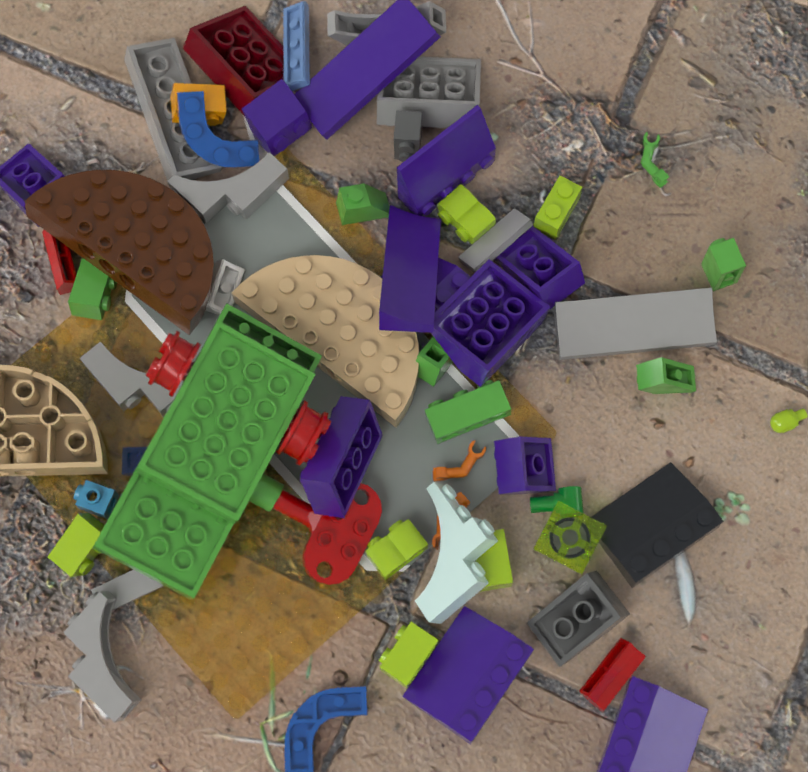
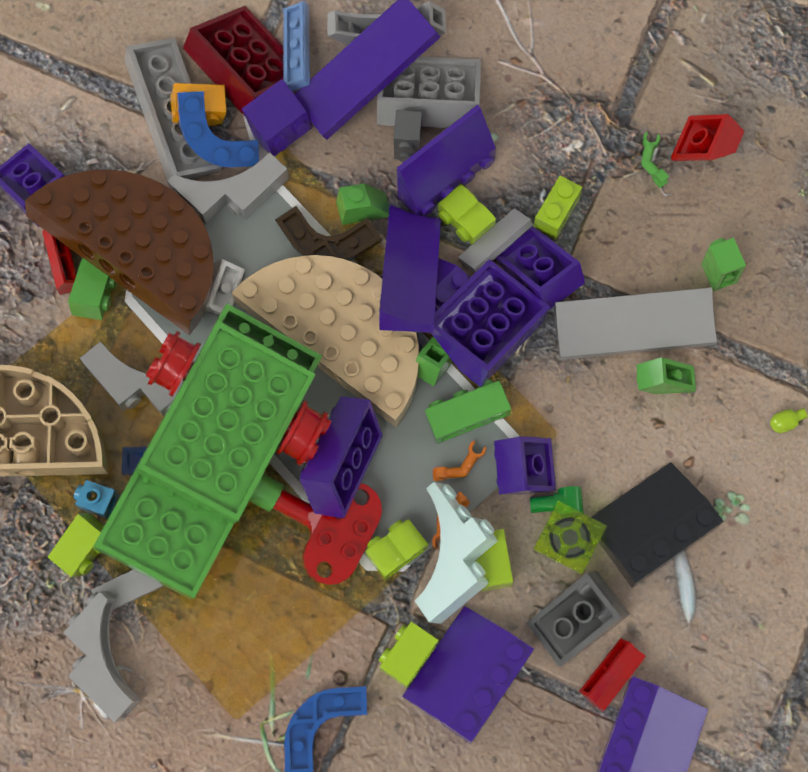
(309, 242): none -> dark brown plate
(707, 138): none -> red slope

